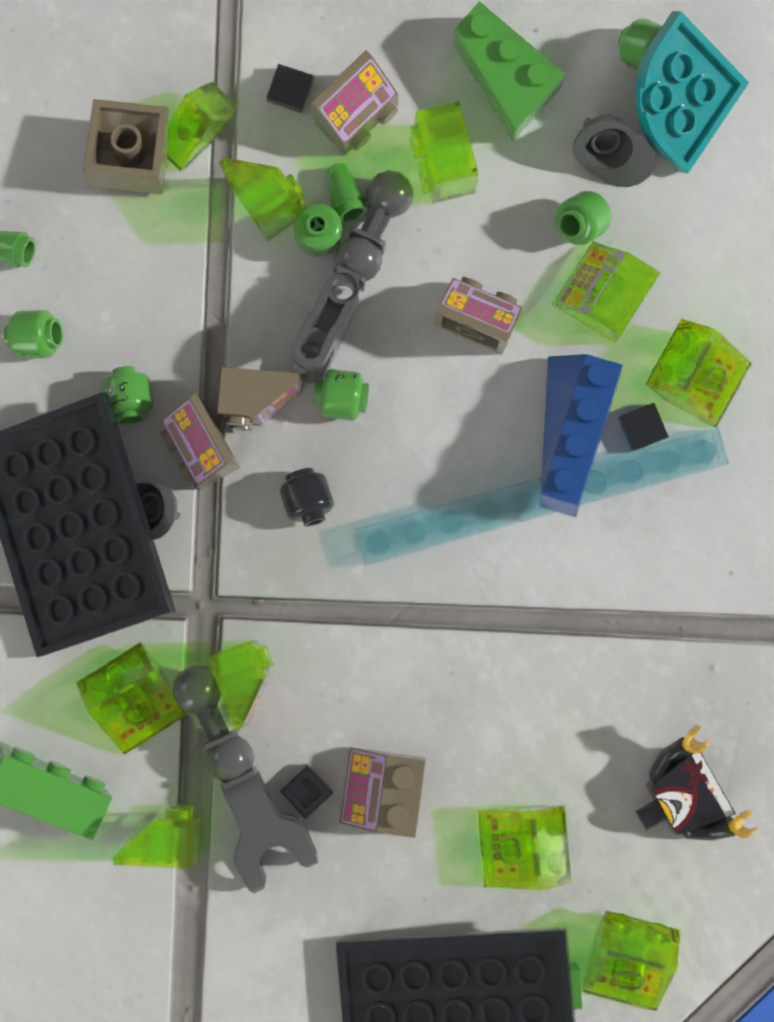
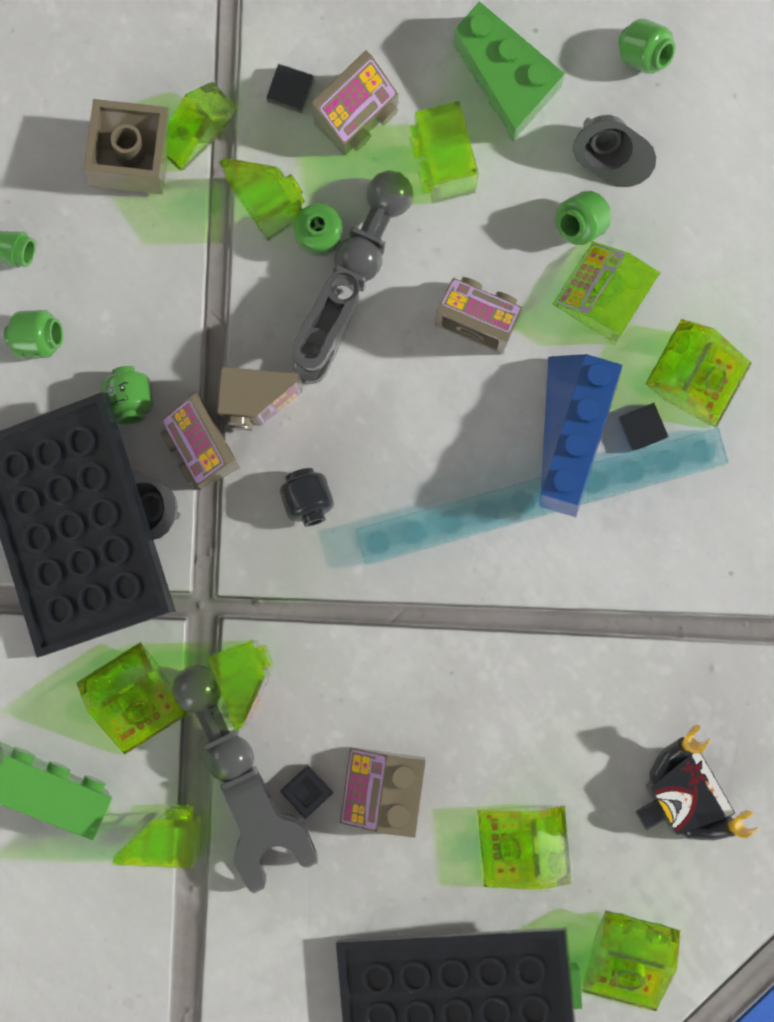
(341, 394): bright green head -> none
(345, 193): bright green cone -> none
(684, 91): teal plate -> none

